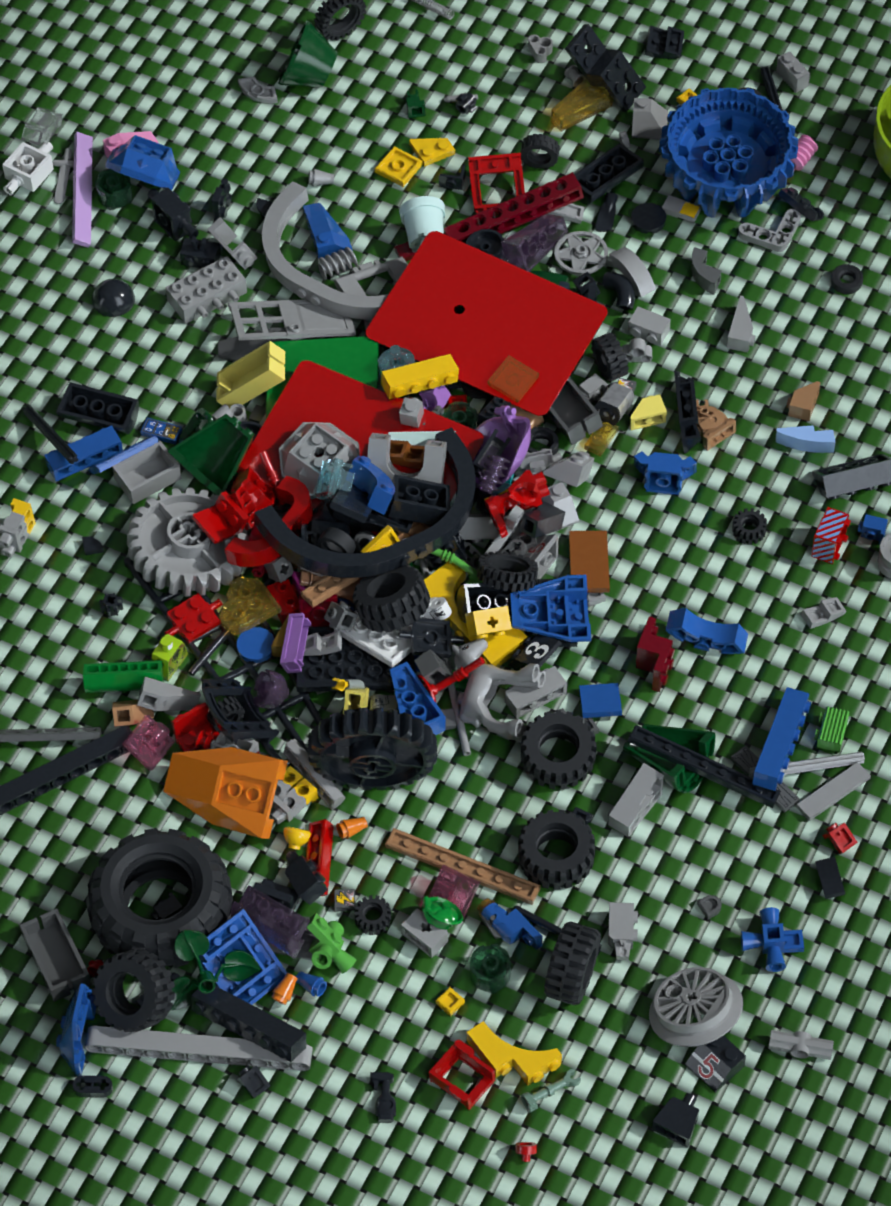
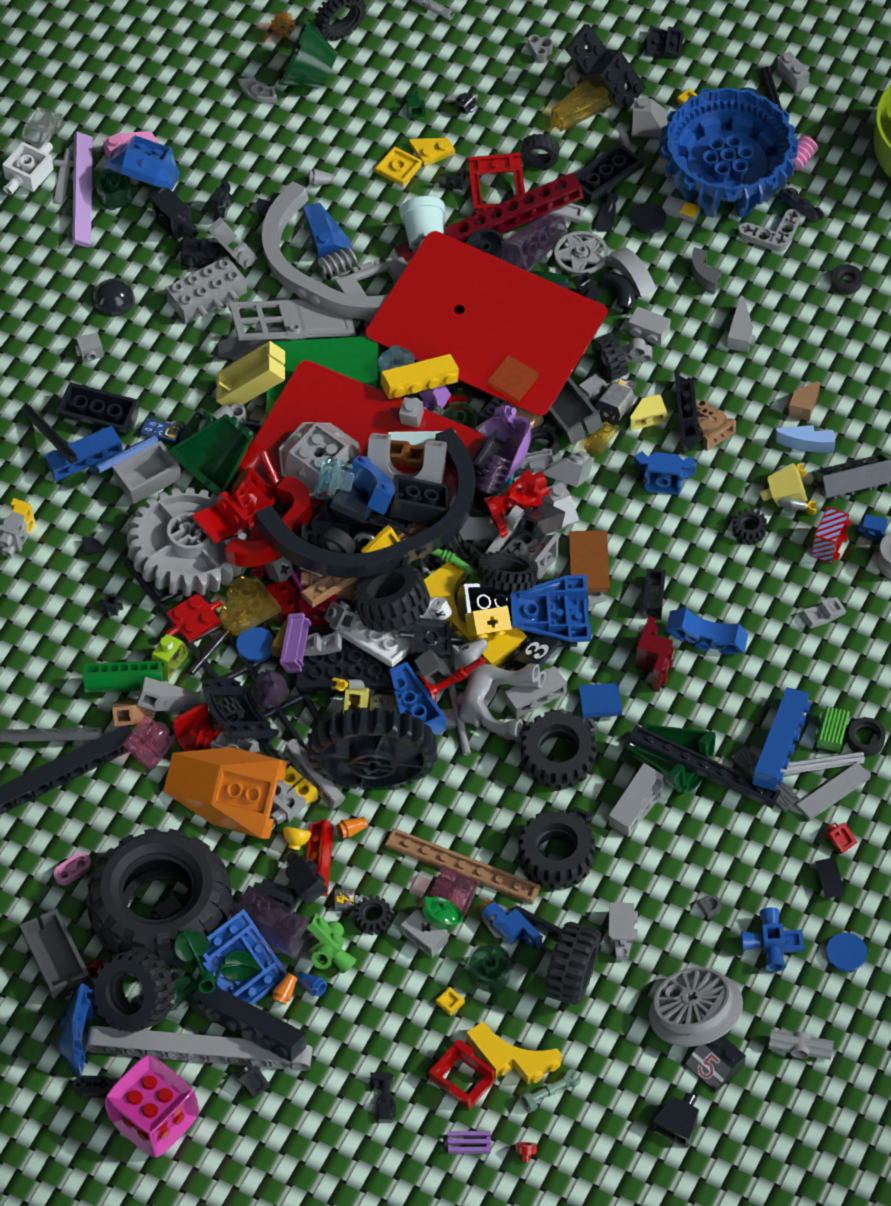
(71, 868): none -> bright pink plate
(89, 347): none -> light grey brick
(152, 1106): none -> dark pink piece
(287, 19): none -> clear orange brick
(455, 1138): none -> medium lavender tile
(654, 593): none -> black window
(787, 488): none -> light yellow torso
(846, 952): none -> blue tile
(870, 724): none -> black tyre

